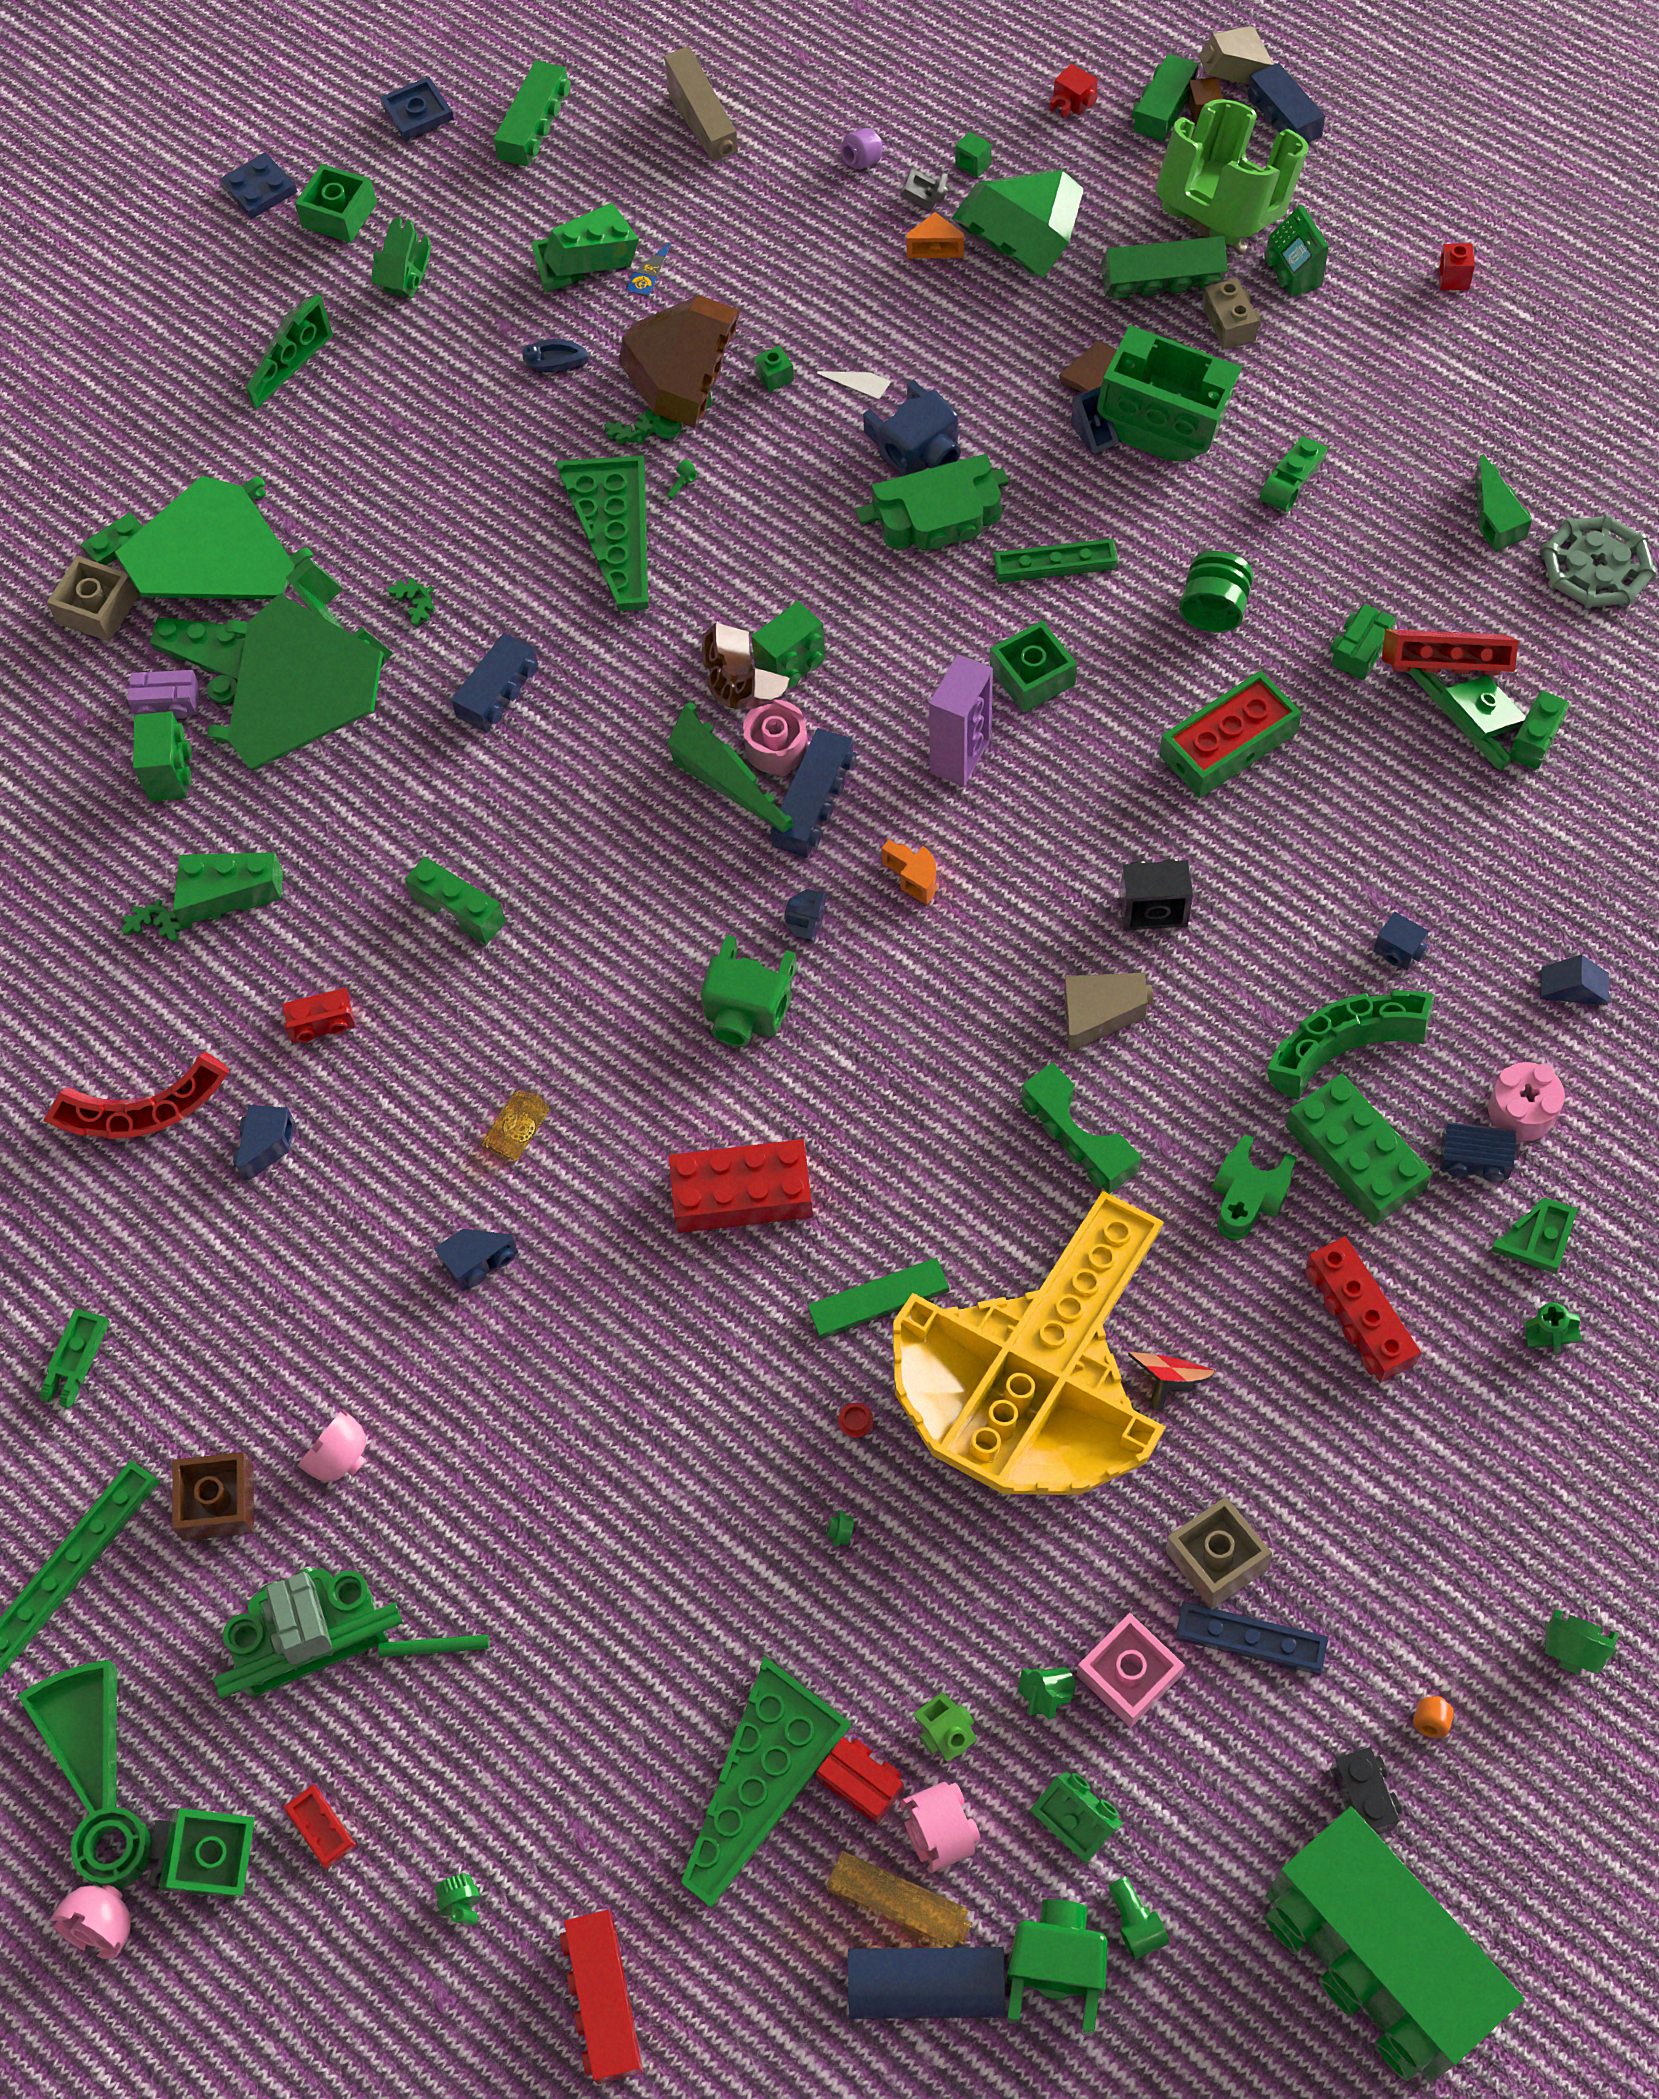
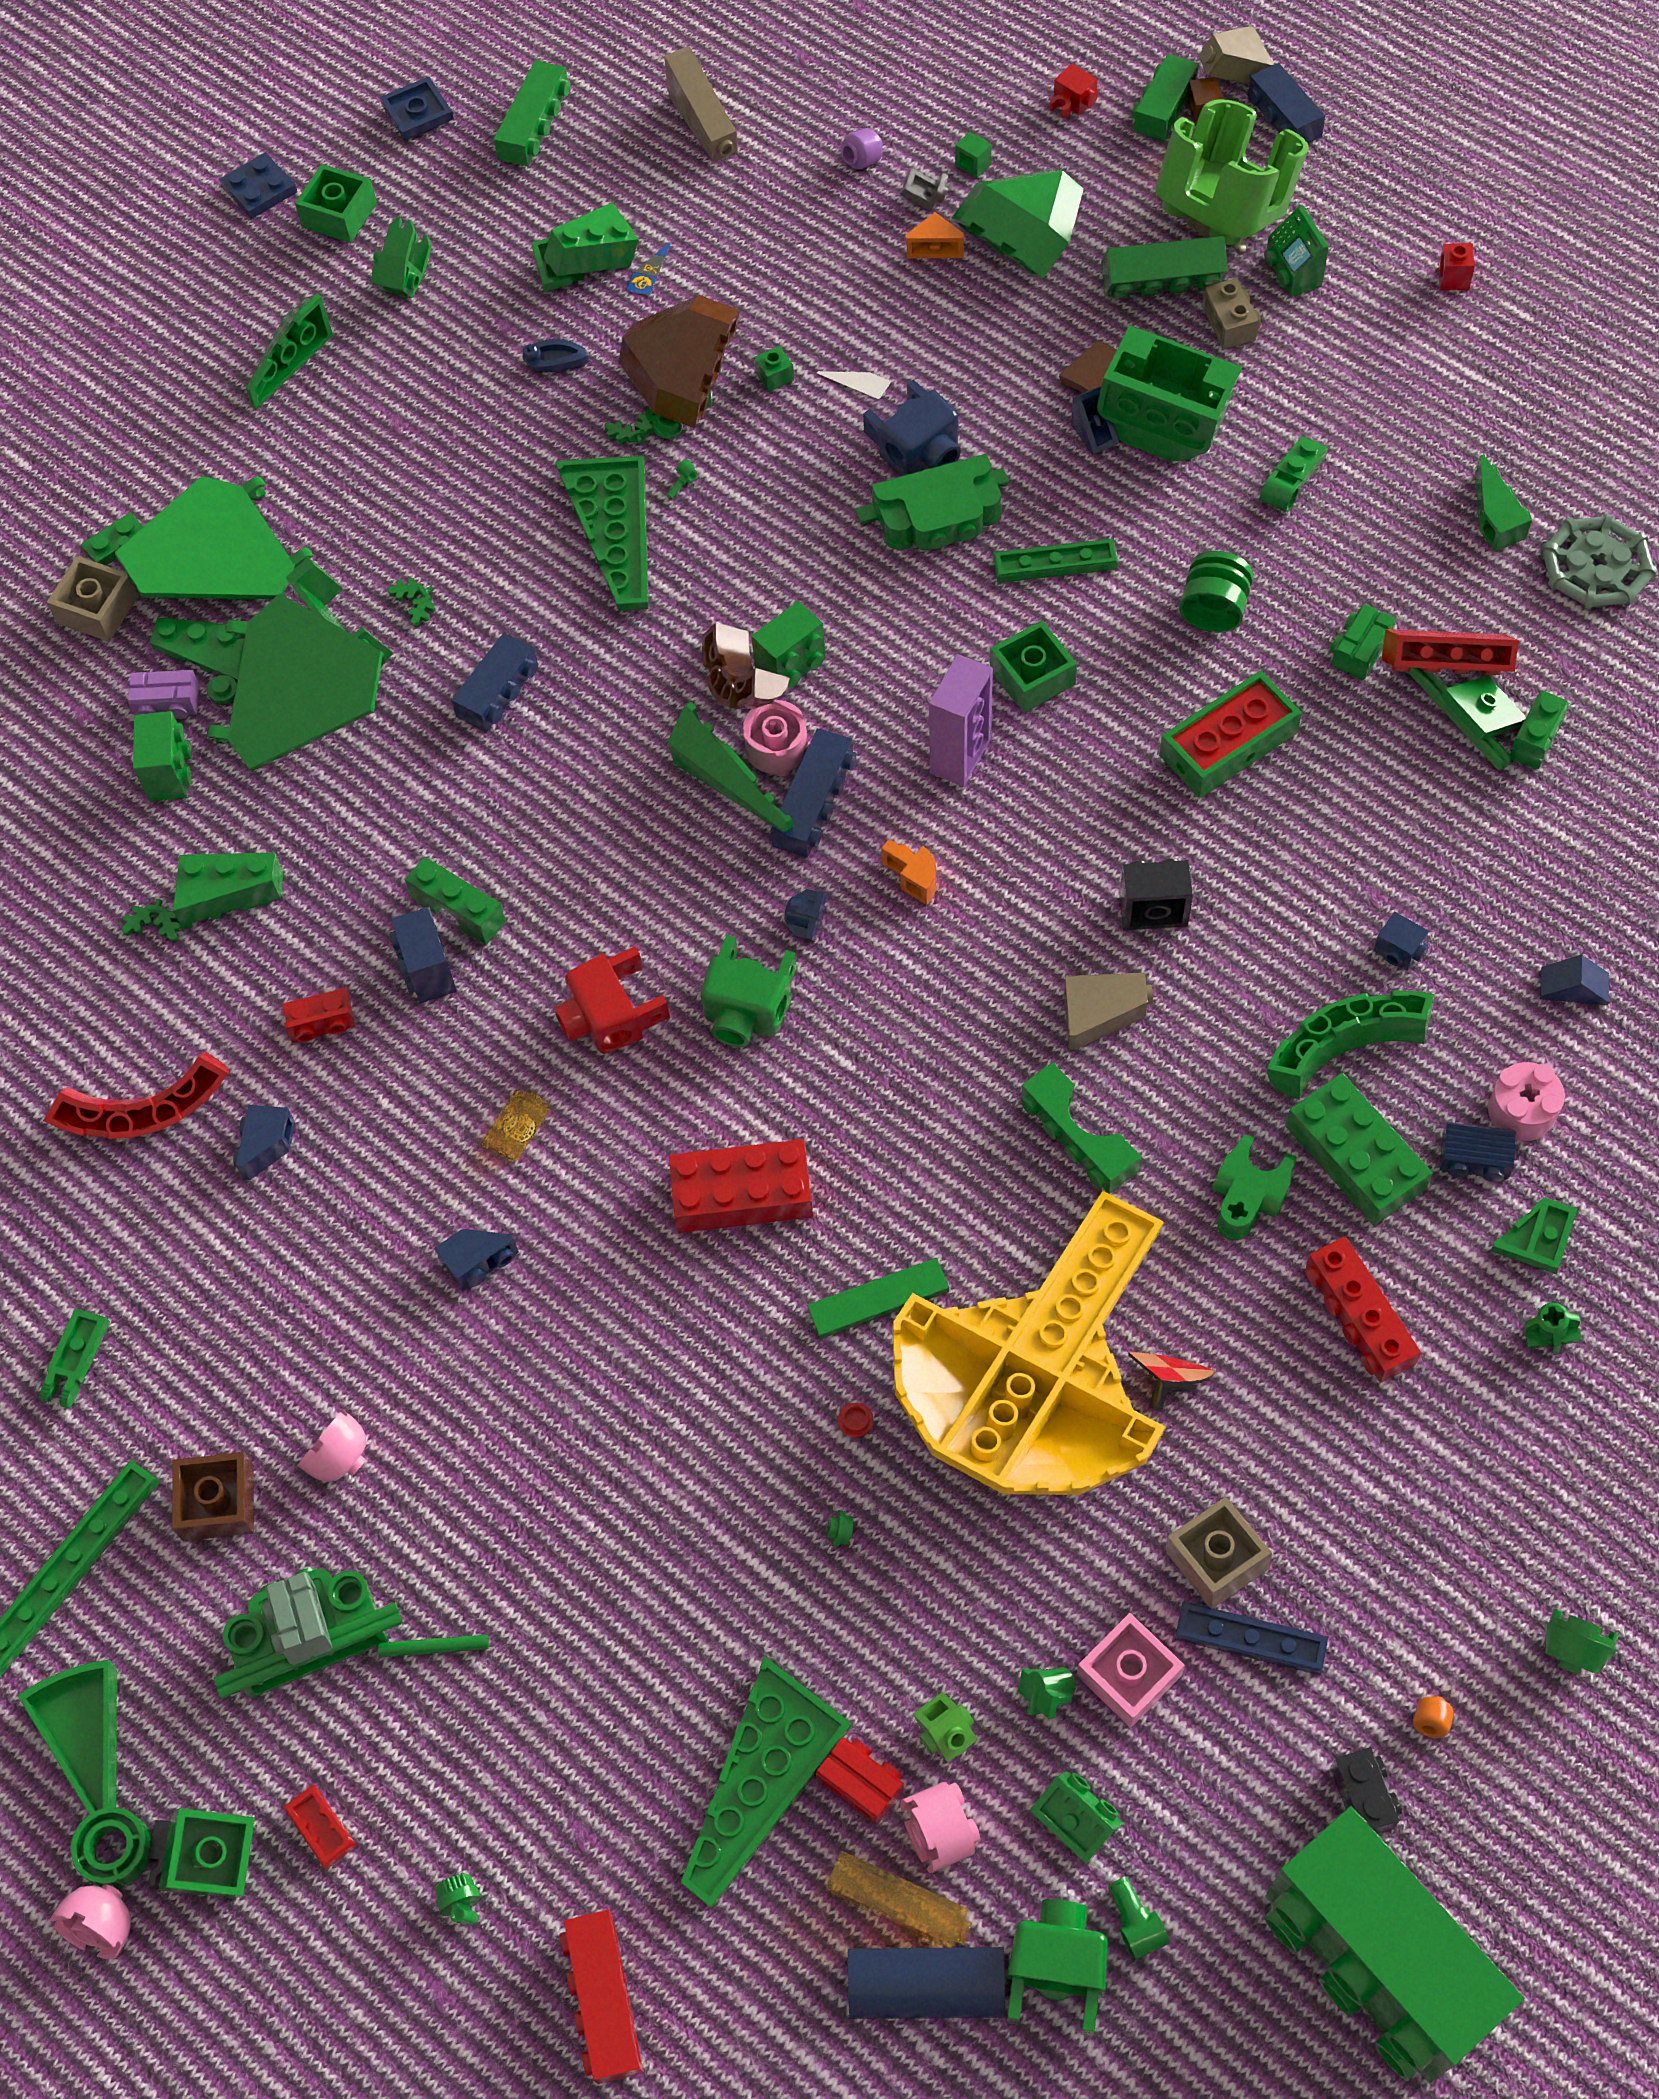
(421, 955): none -> dark blue brick
(601, 1005): none -> red piece

